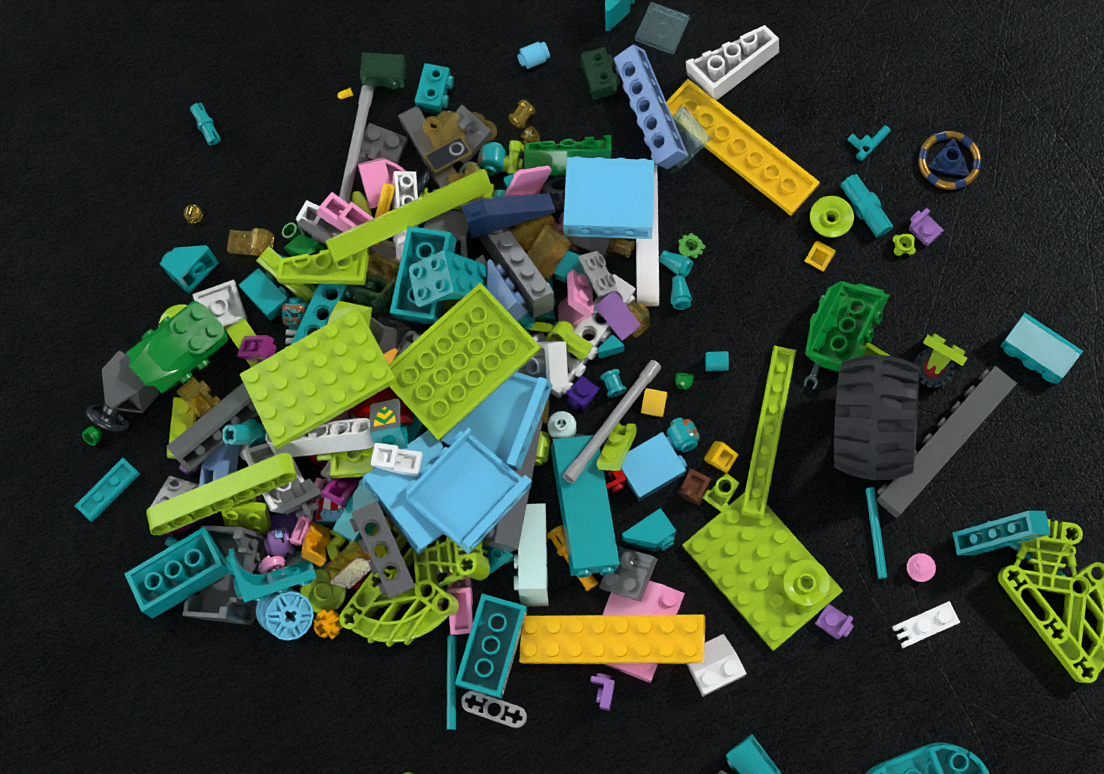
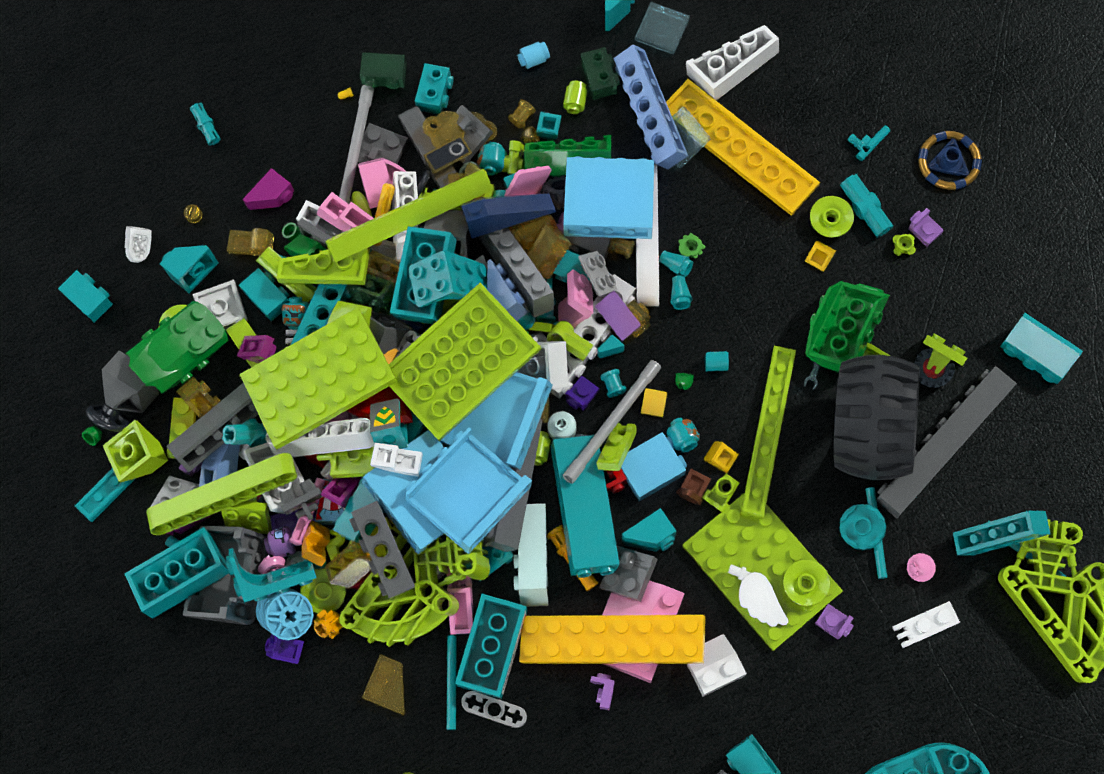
(85, 295): none -> teal brick
(134, 452): none -> lime slope
(137, 243): none -> white rock
(269, 192): none -> magenta slope
(284, 649): none -> dark purple bracket
(386, 685): none -> clear yellow wing
(548, 126): none -> teal brick
(575, 97): none -> lime brick
(758, 597): none -> white animal
(862, 526): none -> teal tile

